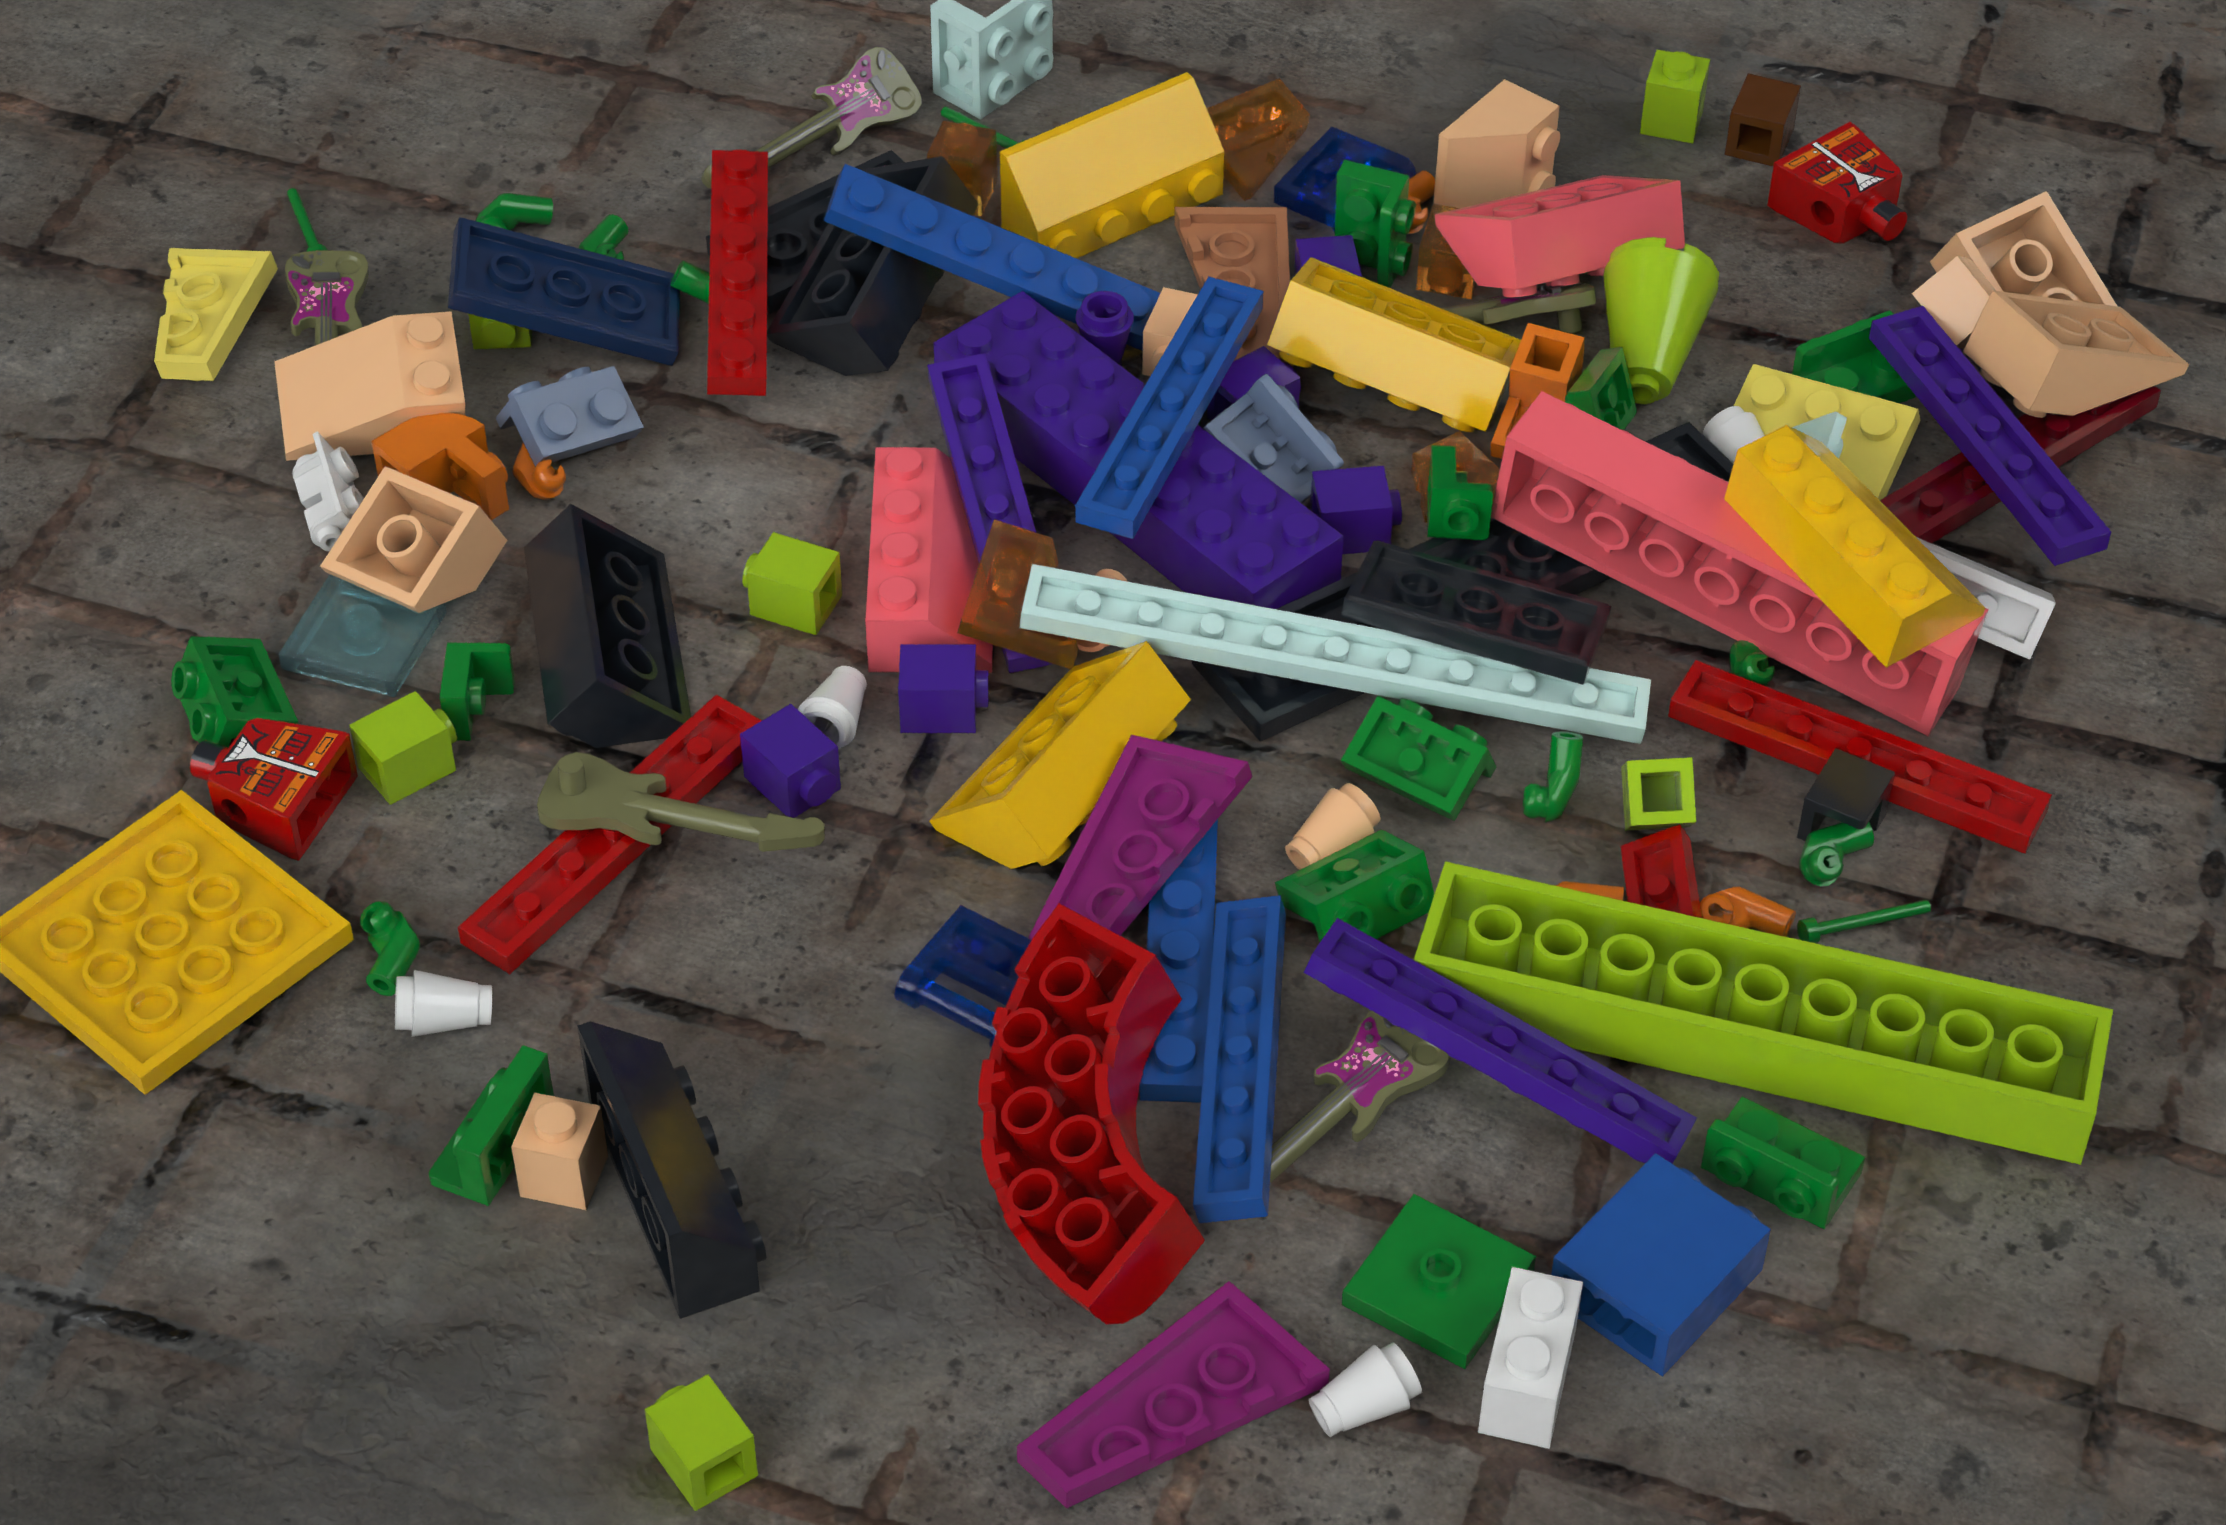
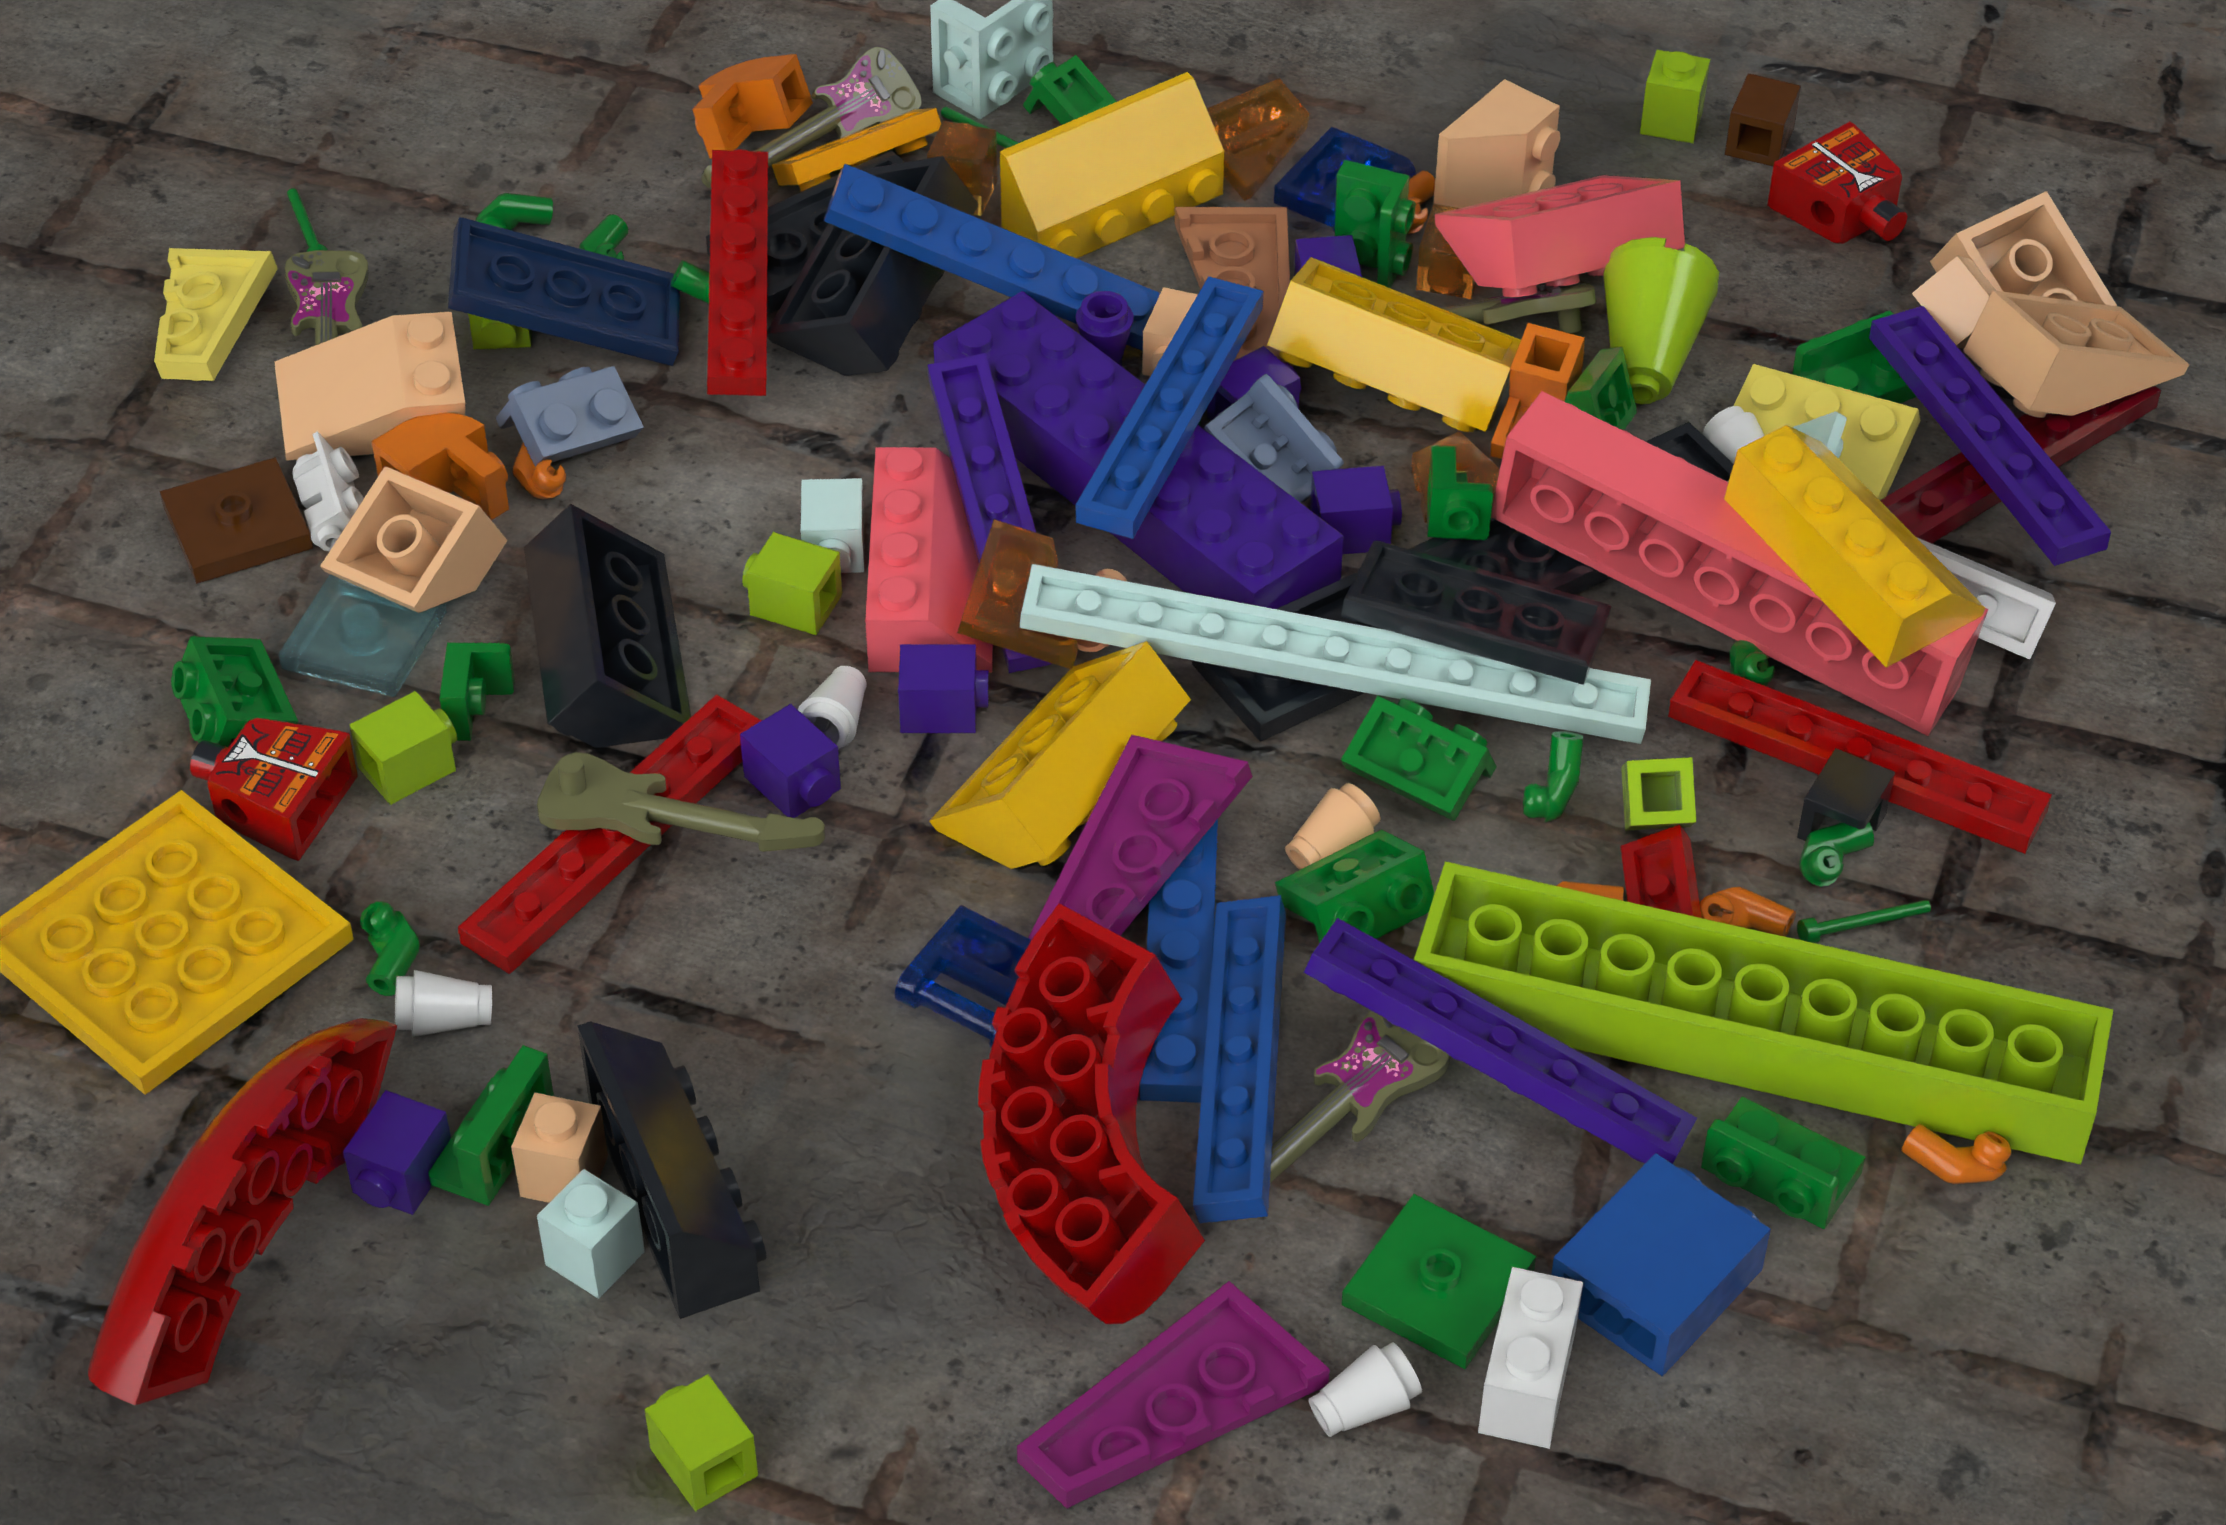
(229, 1205): none -> red brick
(236, 520): none -> reddish brown plate
(395, 1151): none -> dark purple brick
(591, 1233): none -> light aqua brick
(750, 98): none -> orange brick
(835, 518): none -> light aqua brick
(902, 132): none -> light orange plate
(1067, 91): none -> green bracket
(1958, 1164): none -> orange arm

